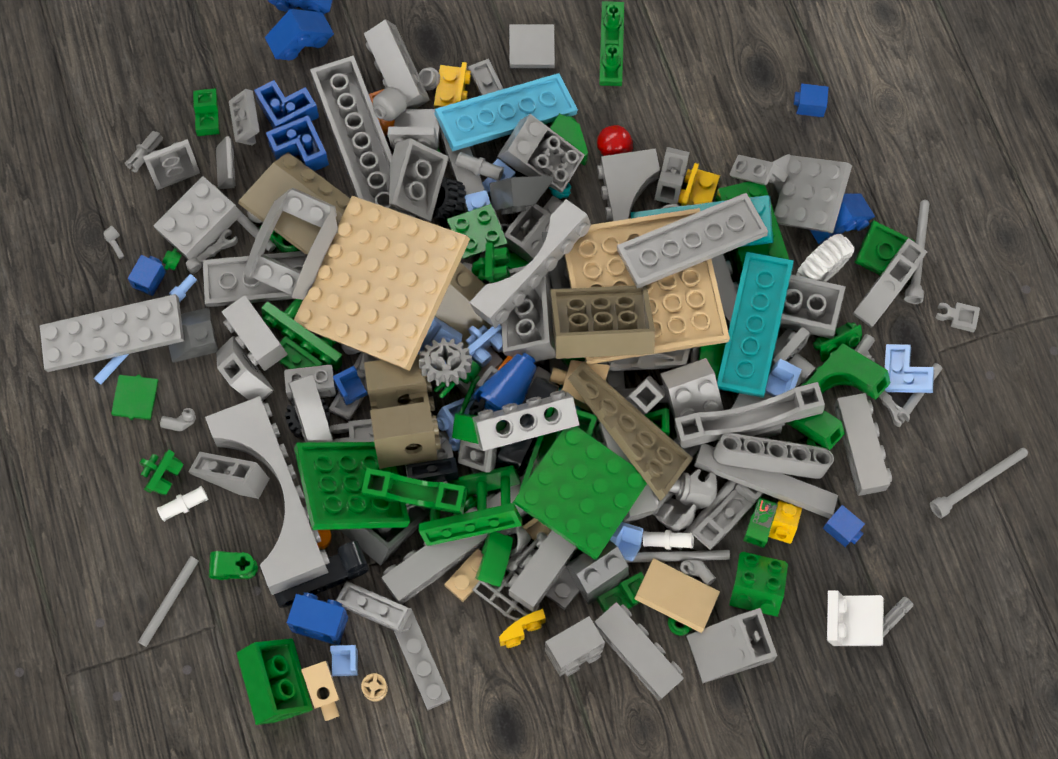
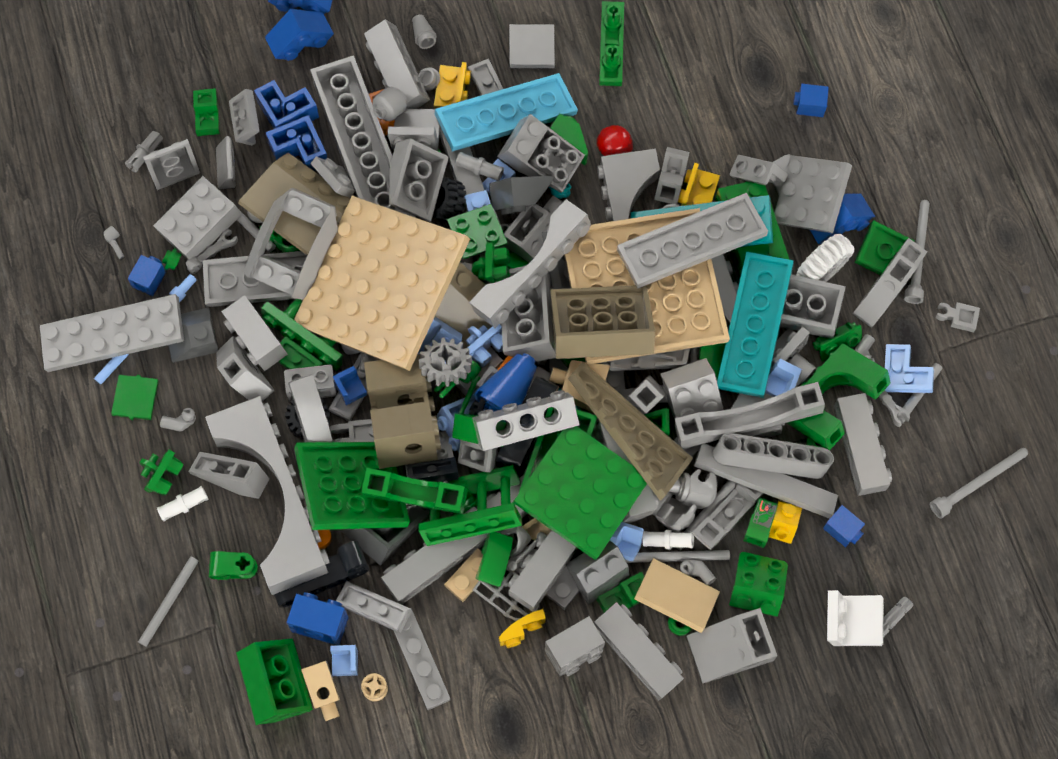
(334, 175): none -> light grey wing
(423, 32): none -> light grey cone

